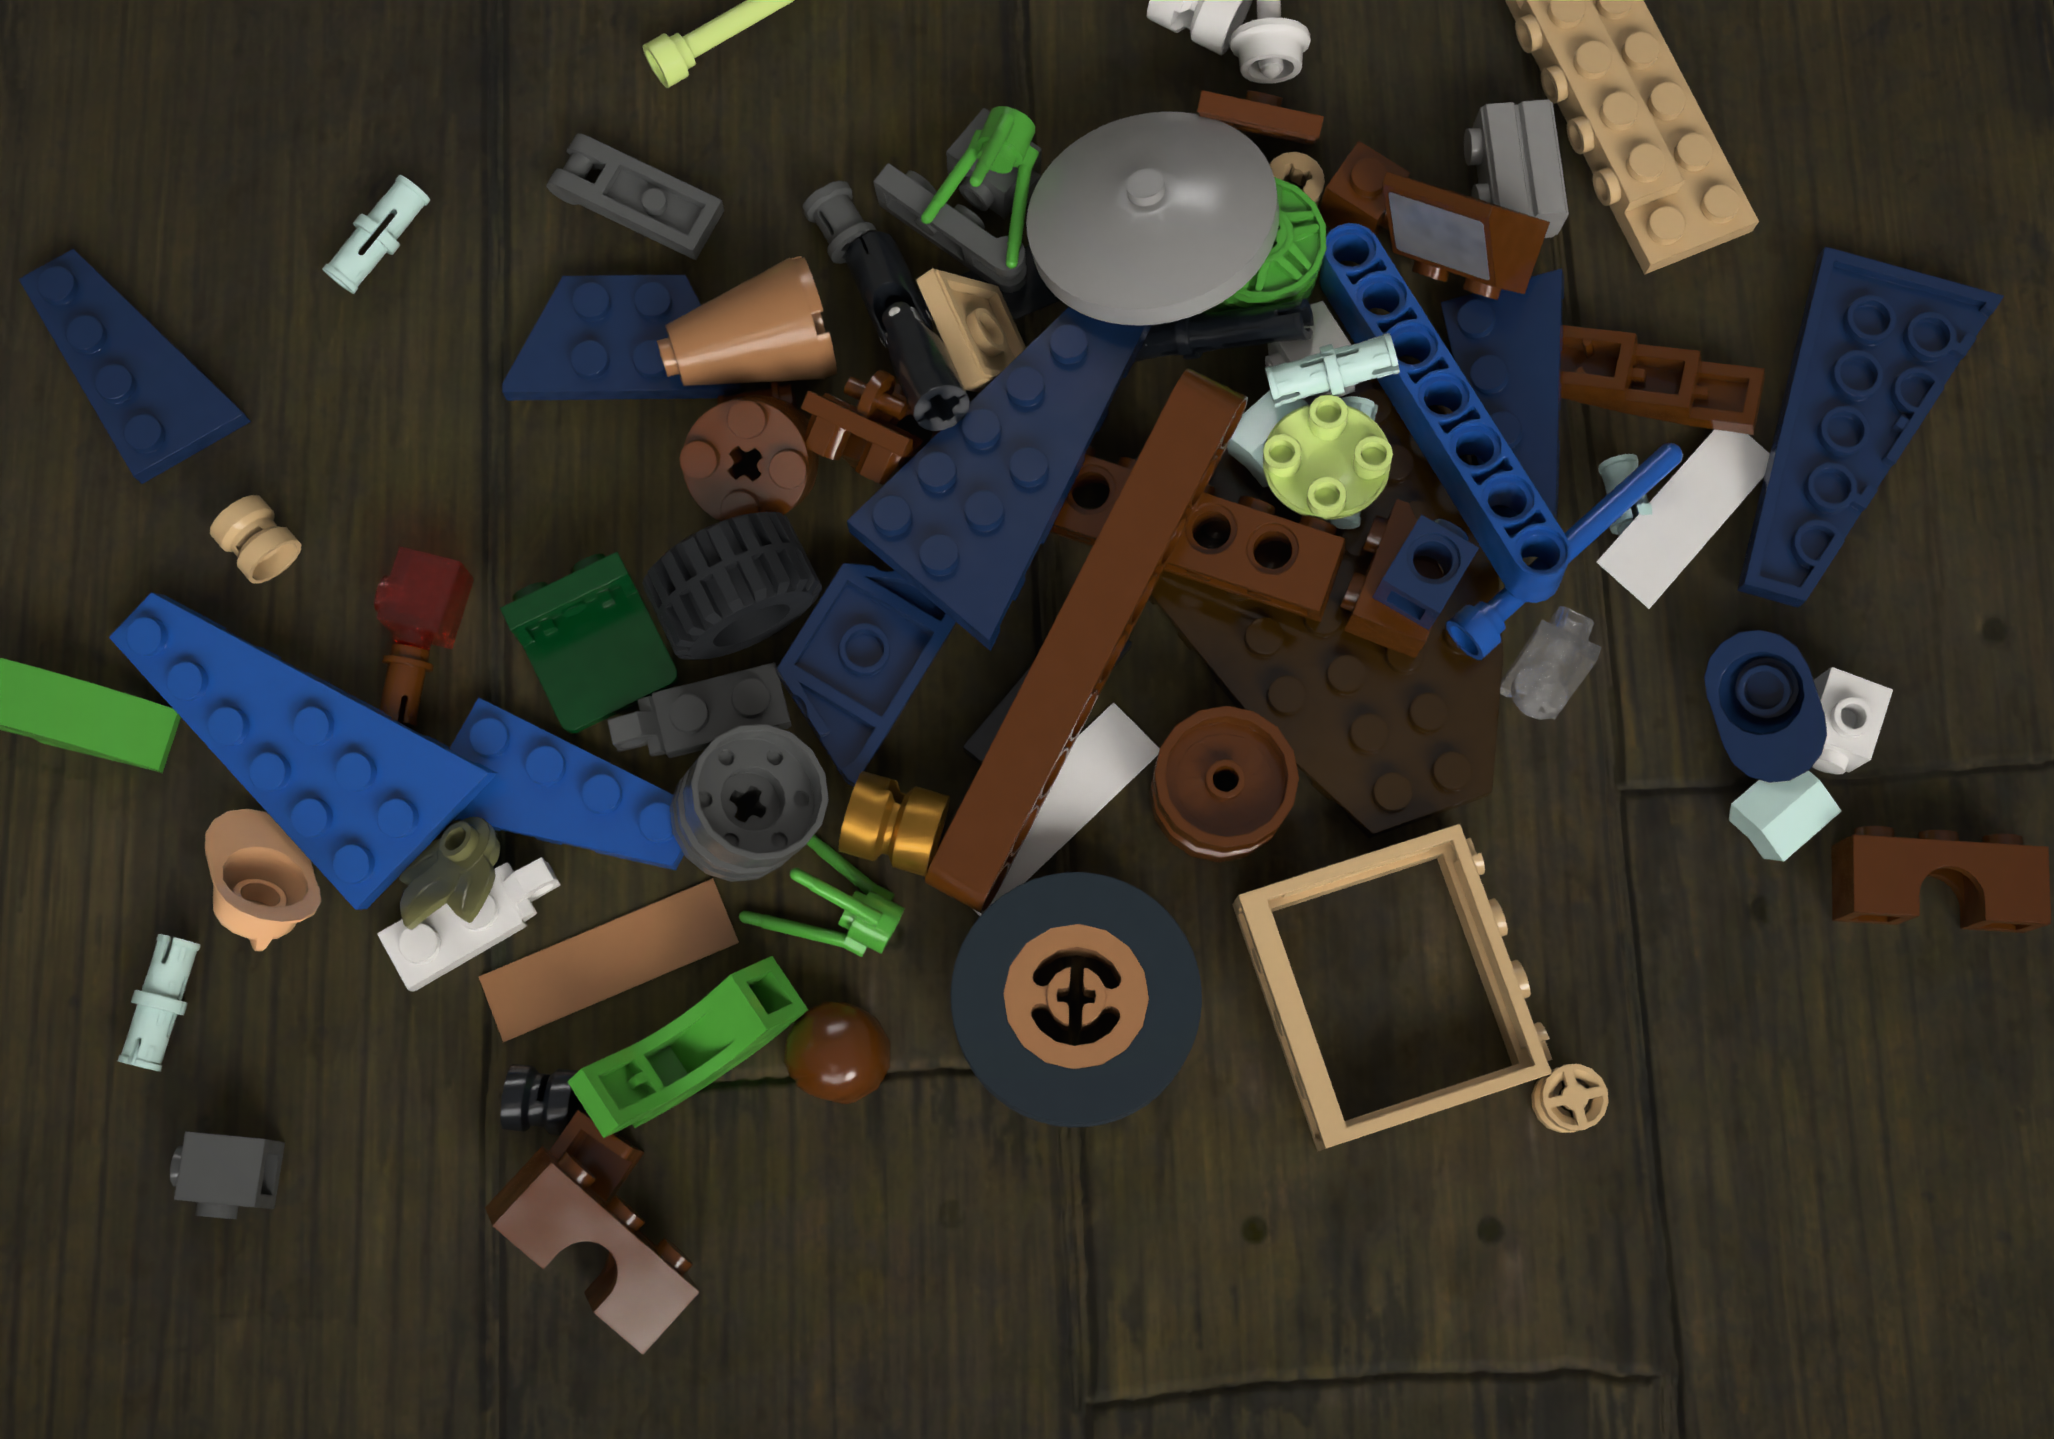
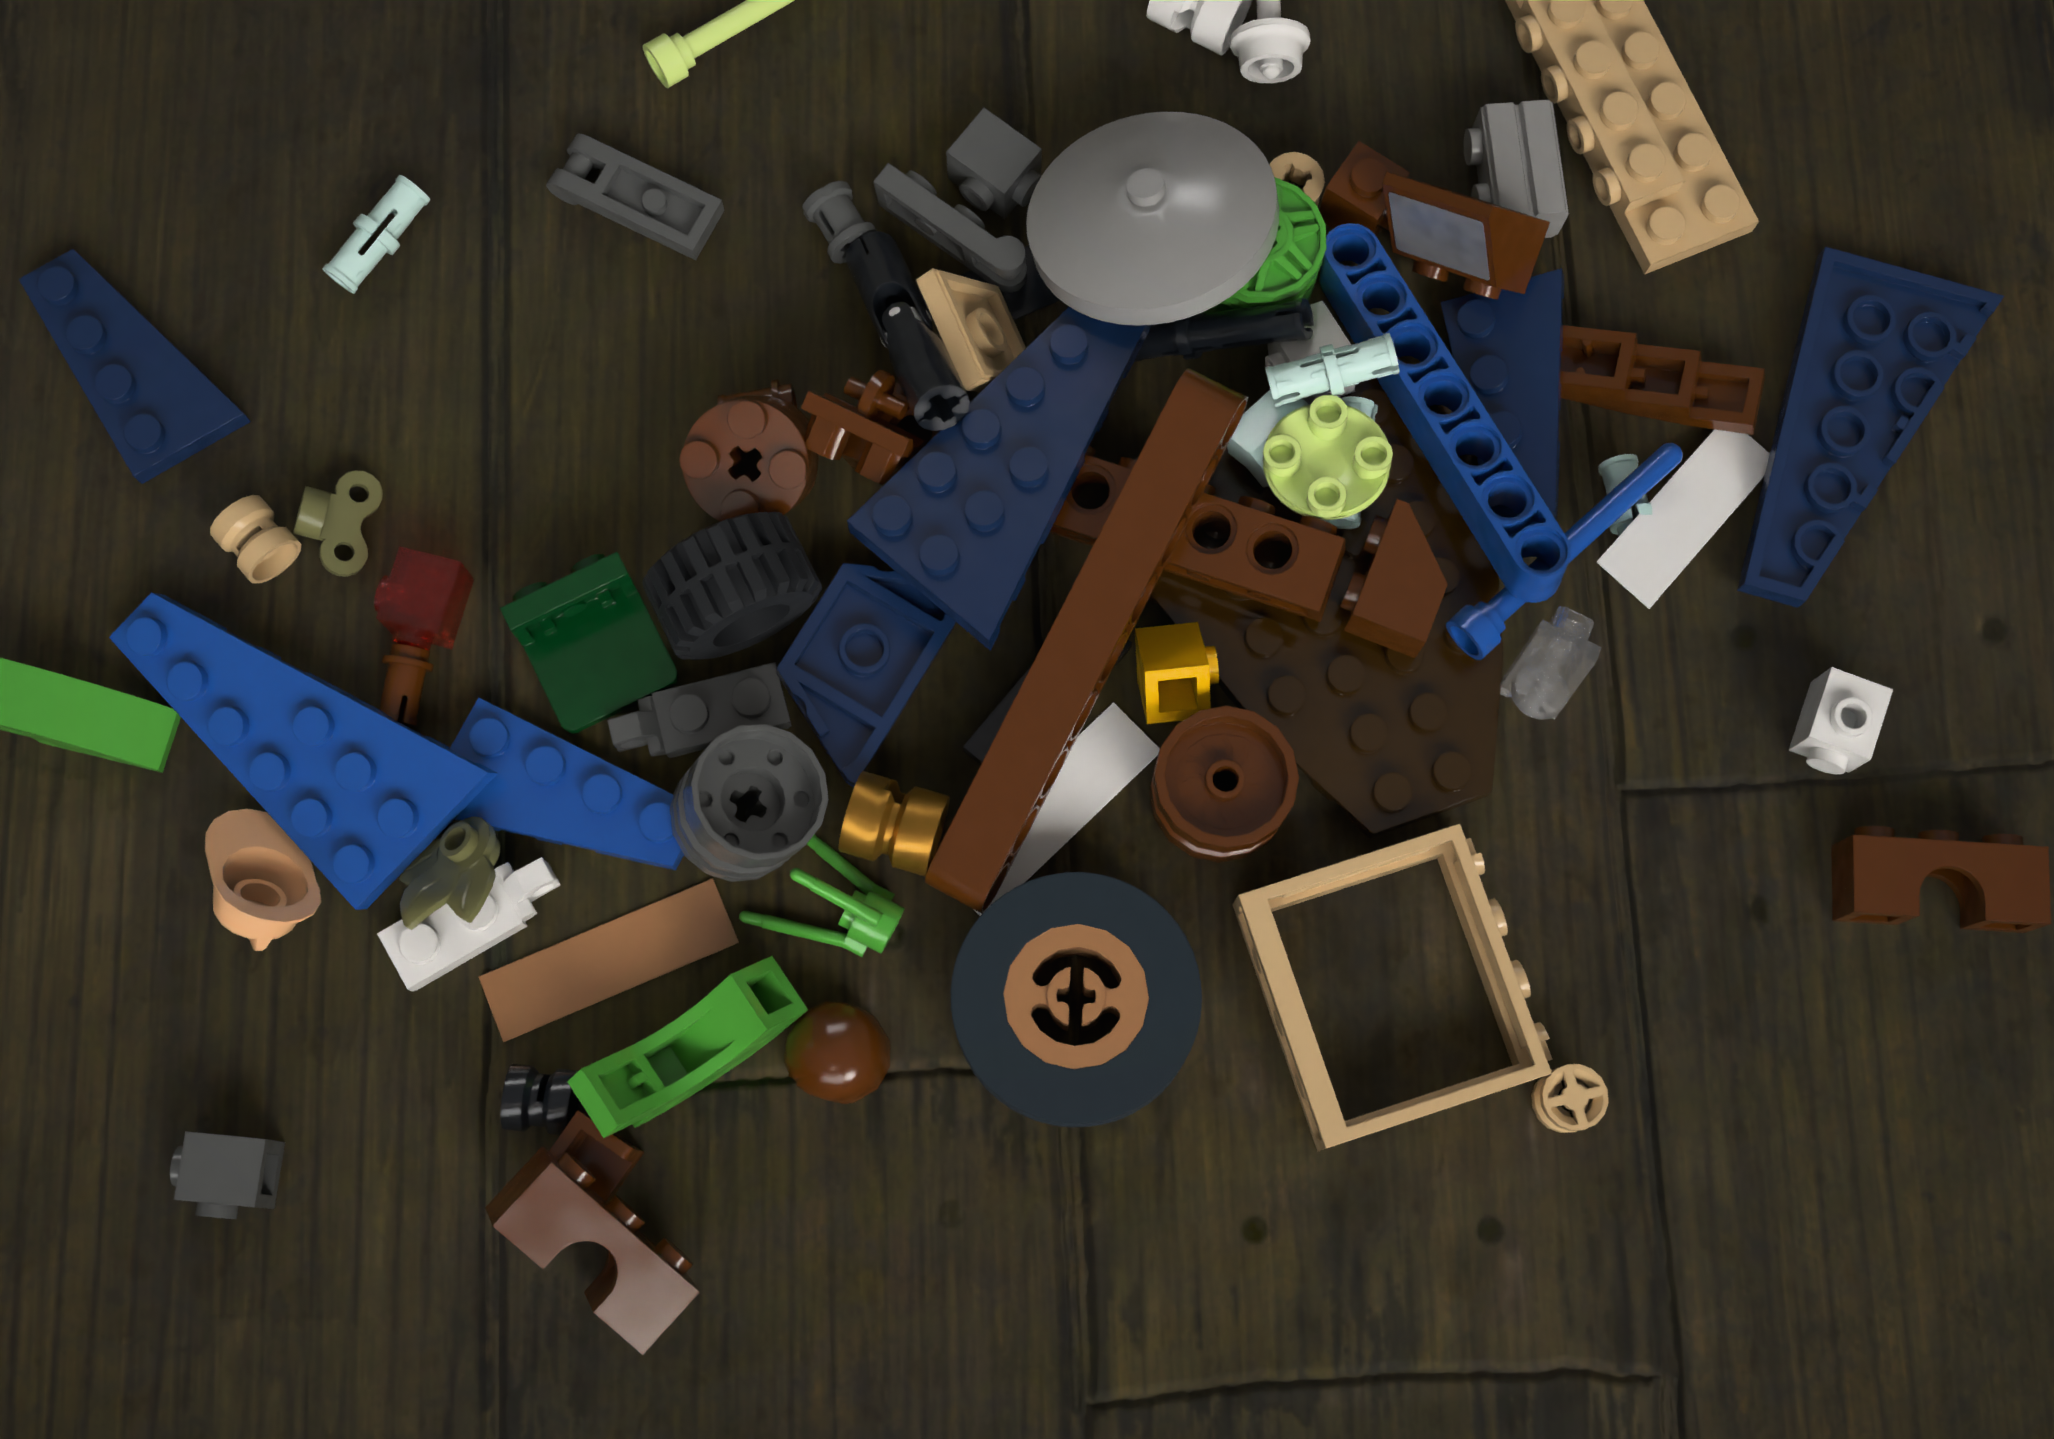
(159, 1002): light aqua pin -> none
(338, 520): none -> olive piece
(602, 342): dark blue wing -> none
(753, 333): medium nougat cone -> none
(999, 147): bright green plant -> none
(1174, 671): none -> yellow brick
(1261, 115): reddish brown plate -> none
(1418, 596): dark blue brick -> none
(1766, 706): dark blue piece -> none
(1783, 814): light aqua piece -> none

